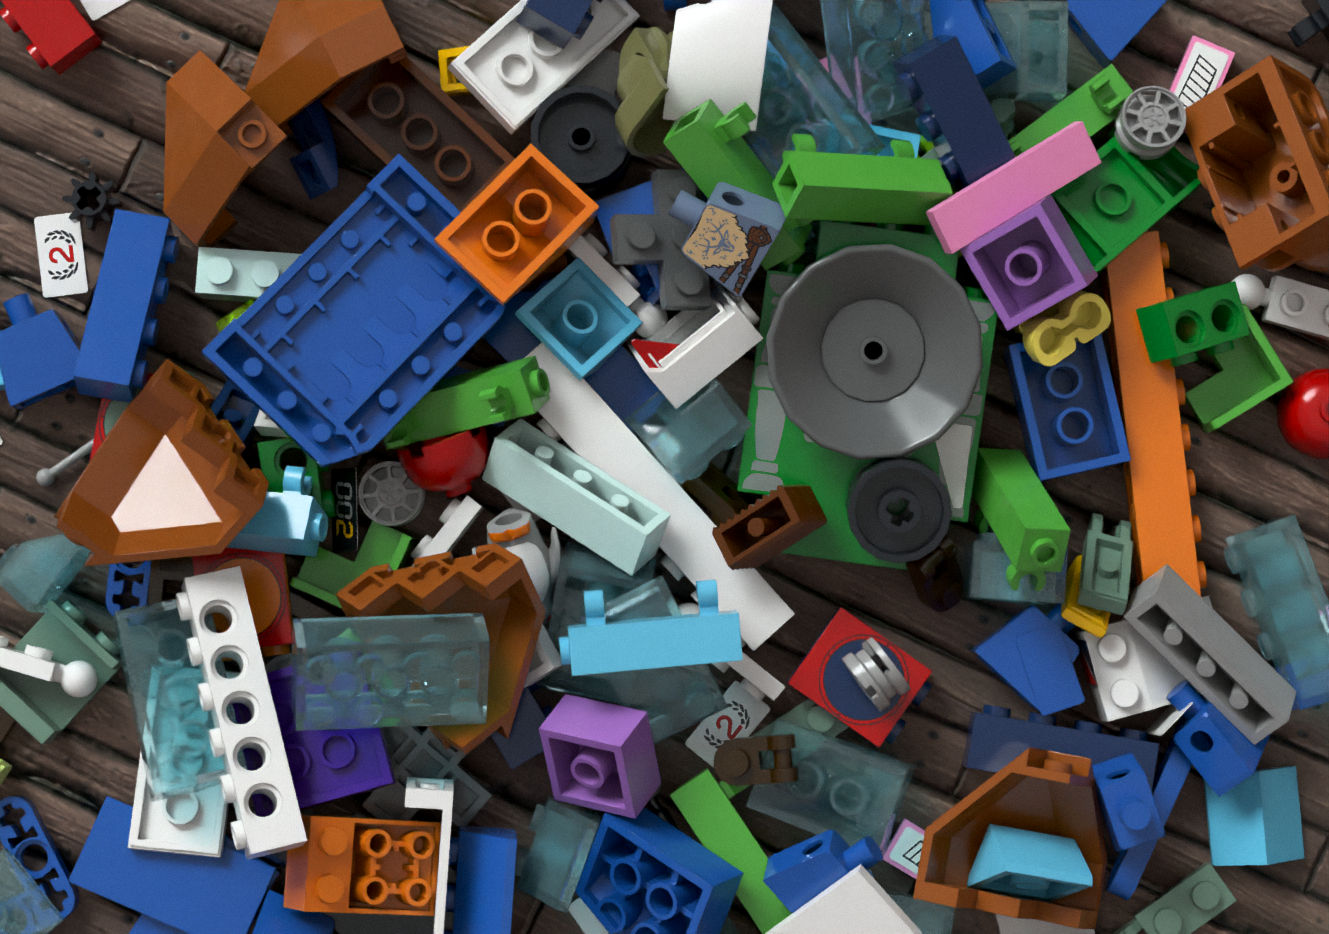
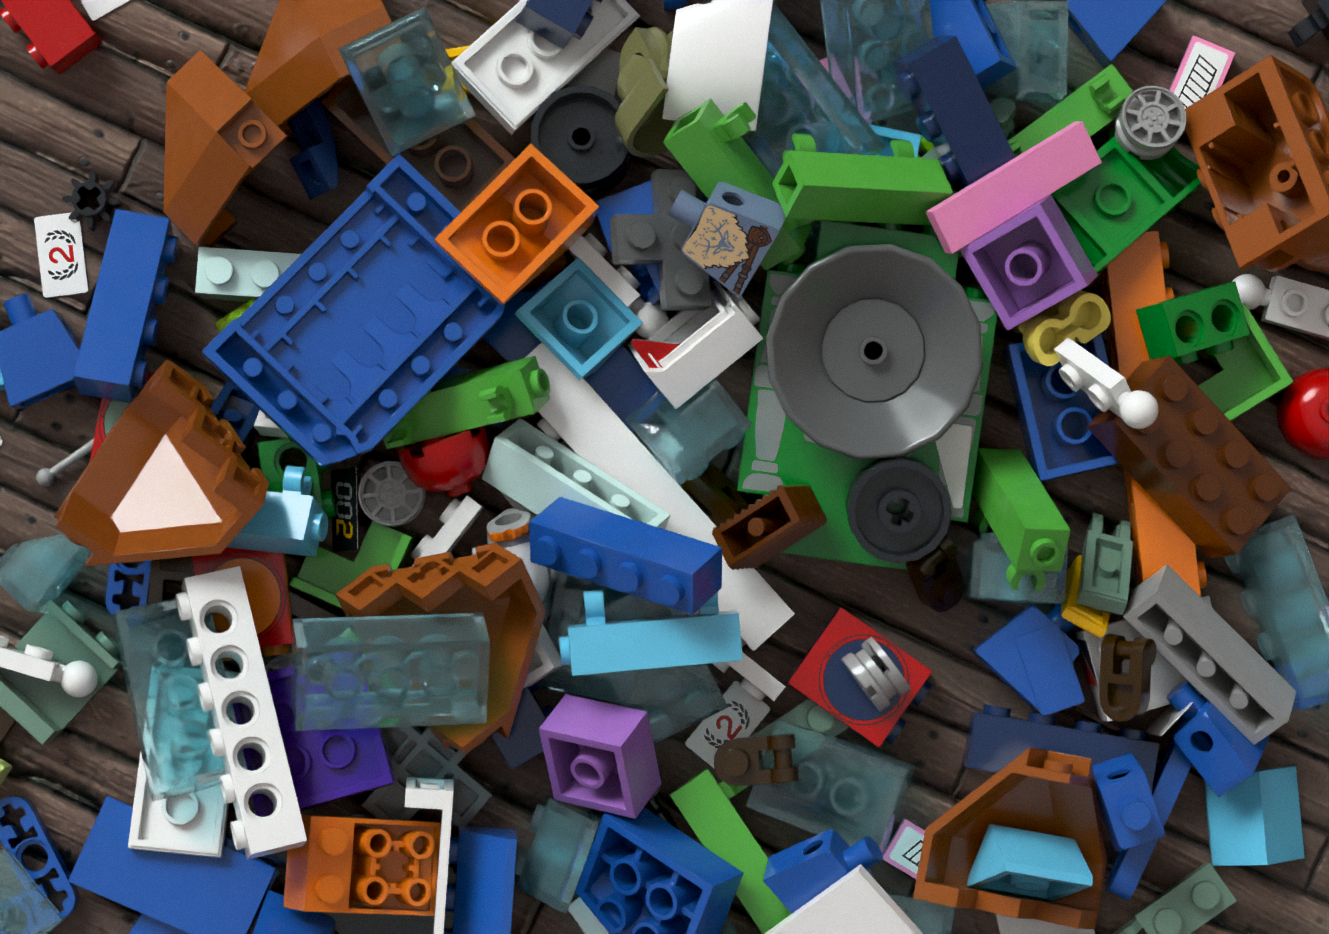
(407, 81): none -> clear light blue slope
(626, 555): none -> blue brick
(1105, 386): none -> white plate
(1125, 694): none -> dark brown plate
(1193, 461): none -> reddish brown brick

